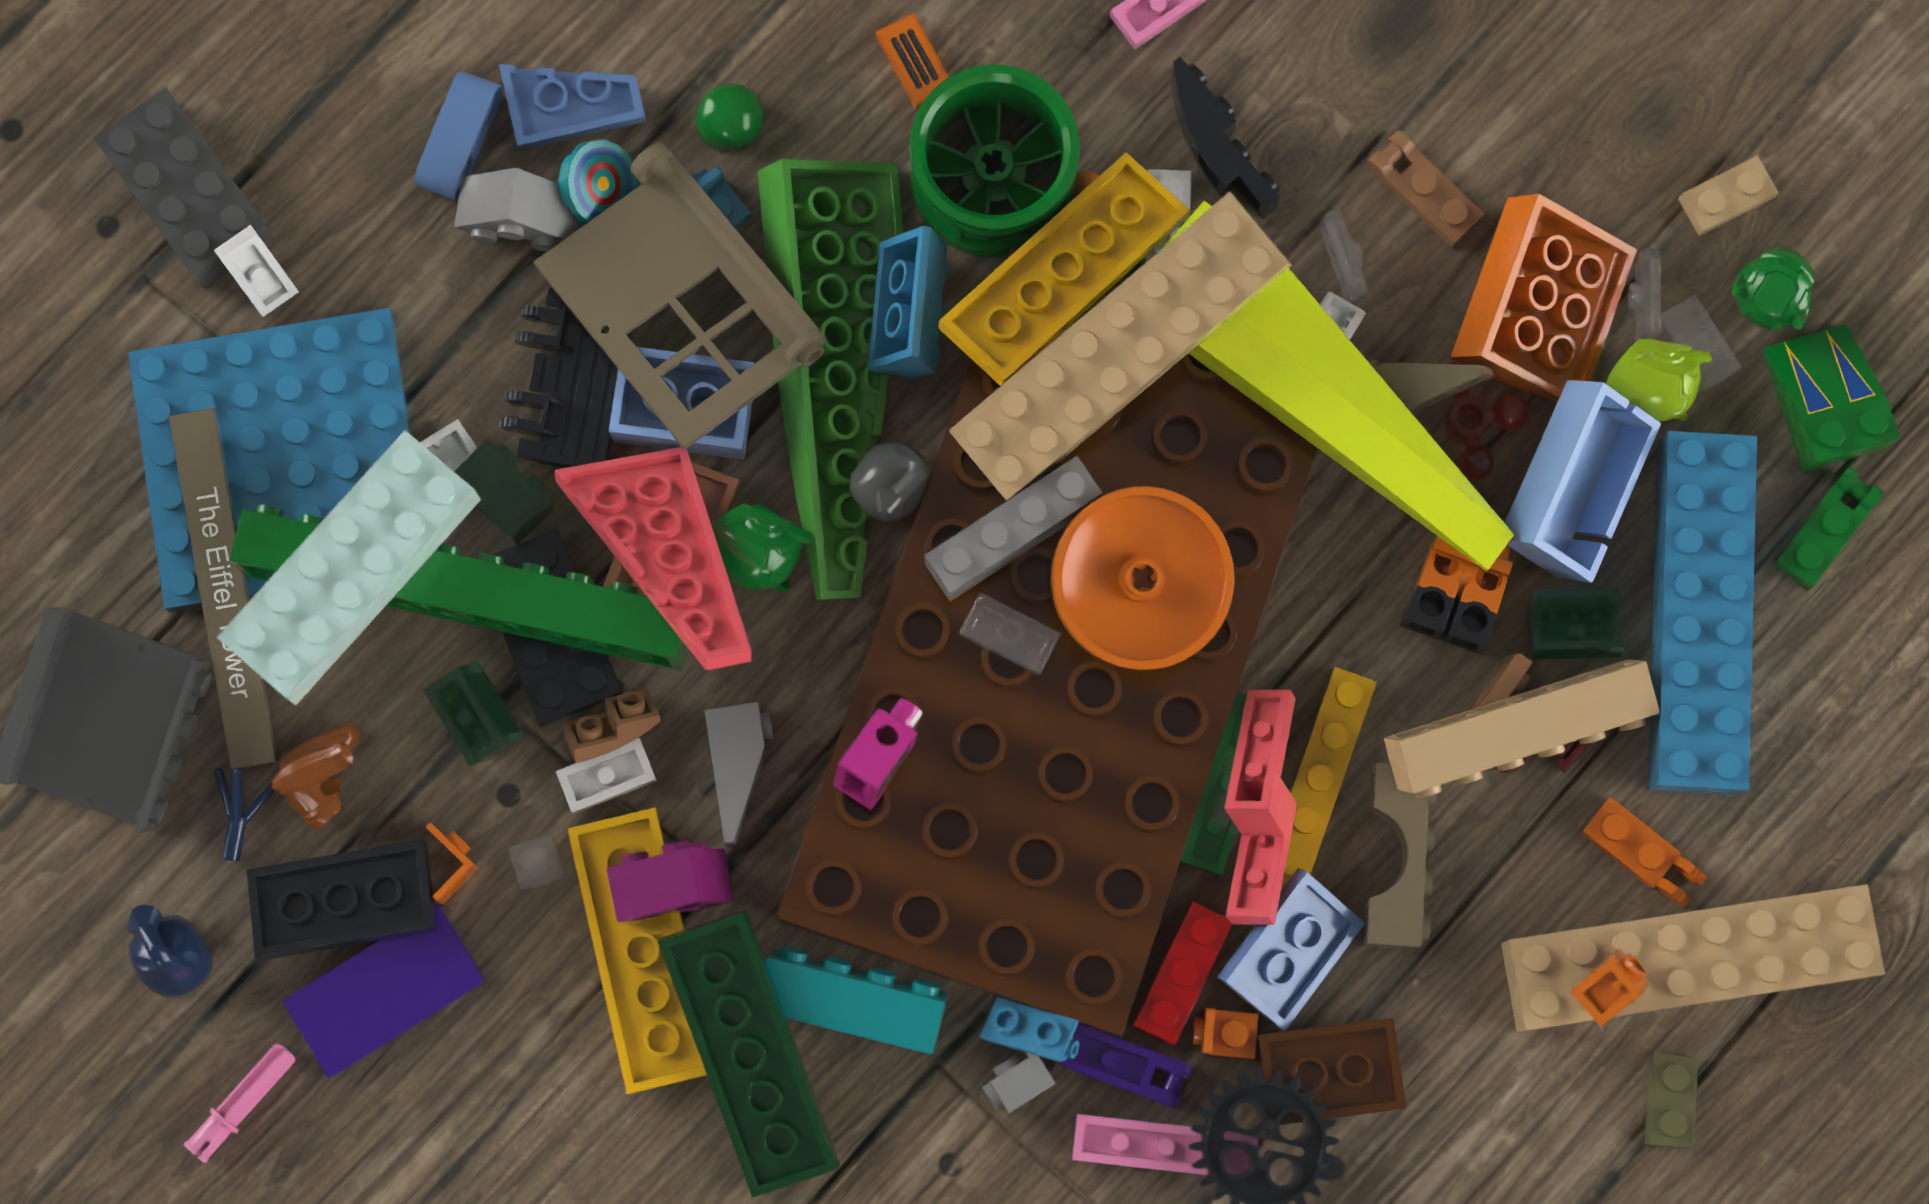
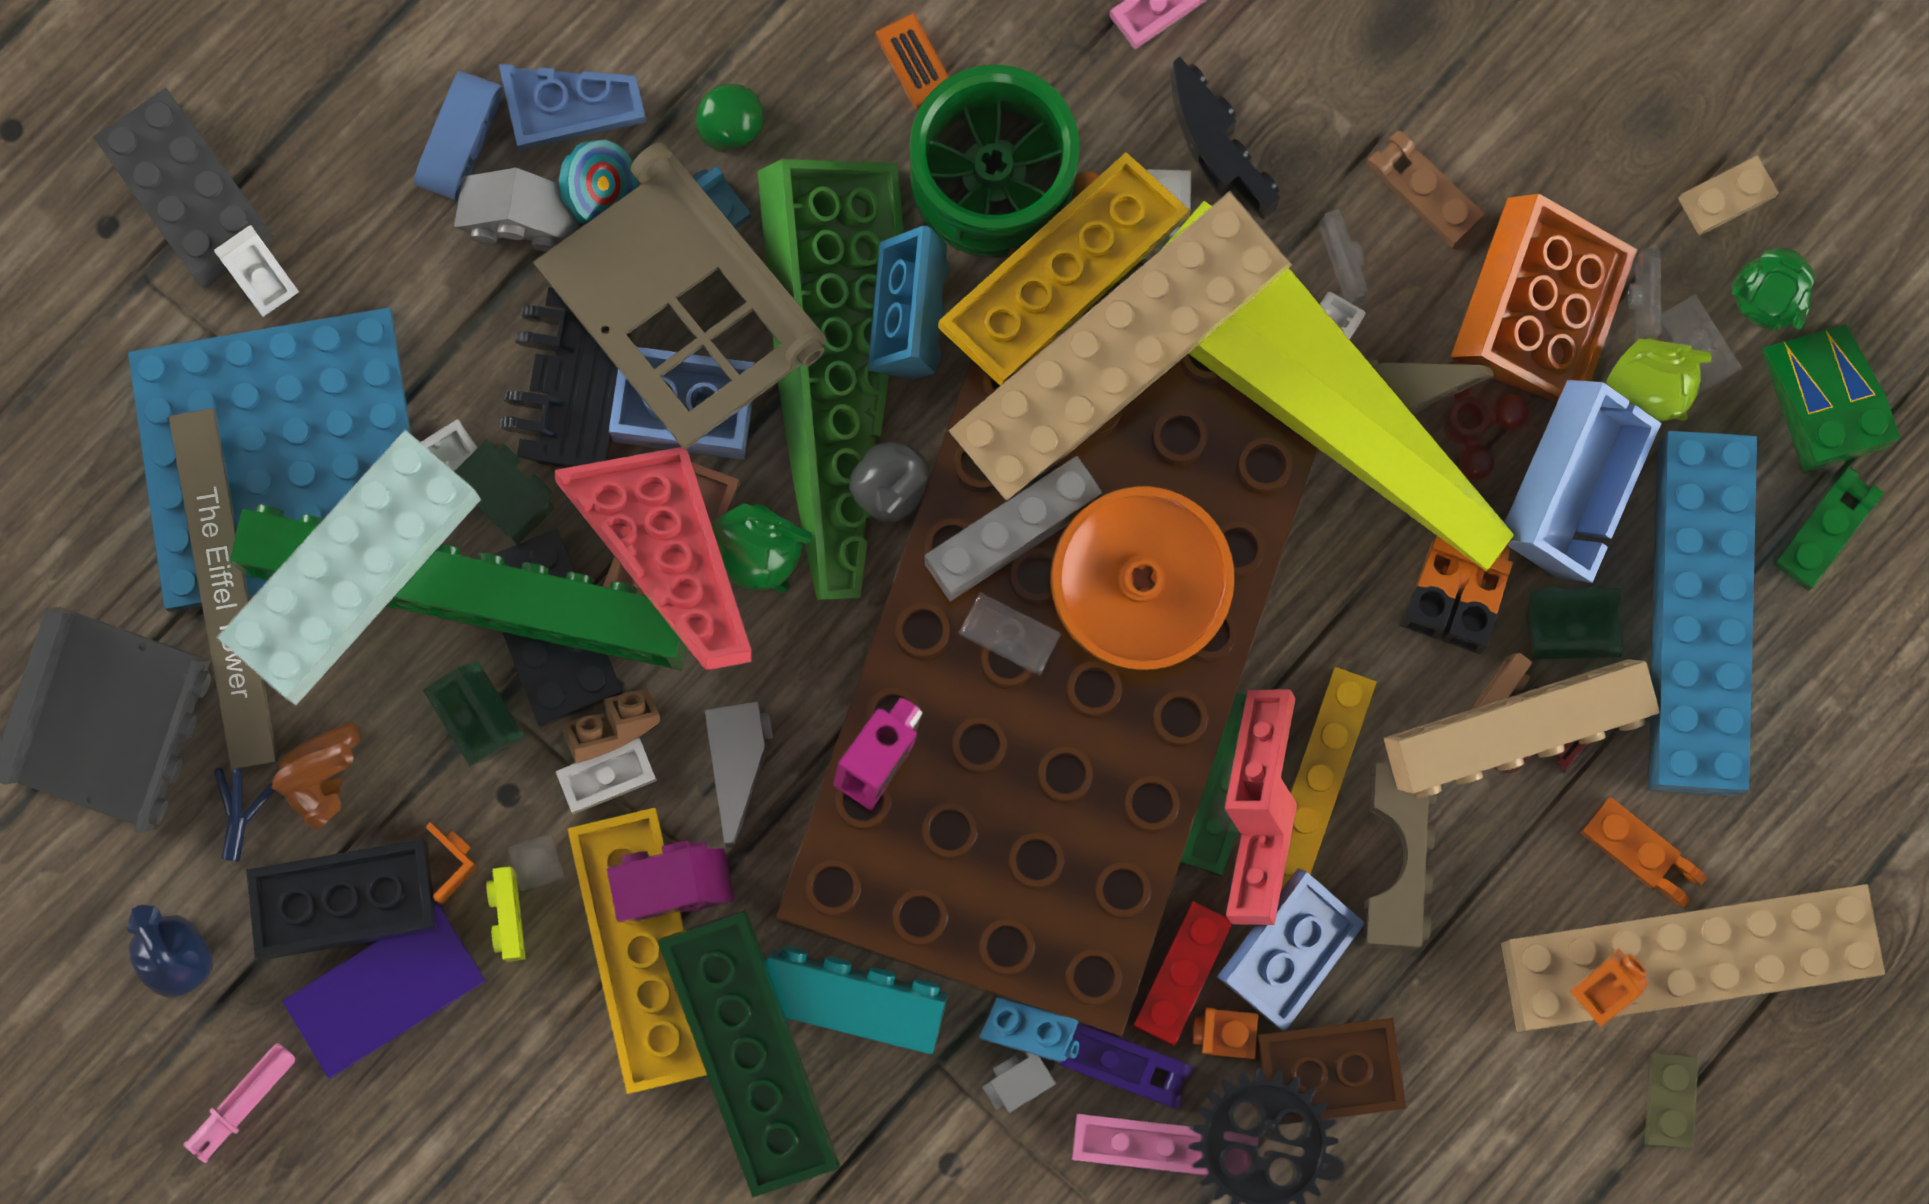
(504, 895): none -> neon yellow plate

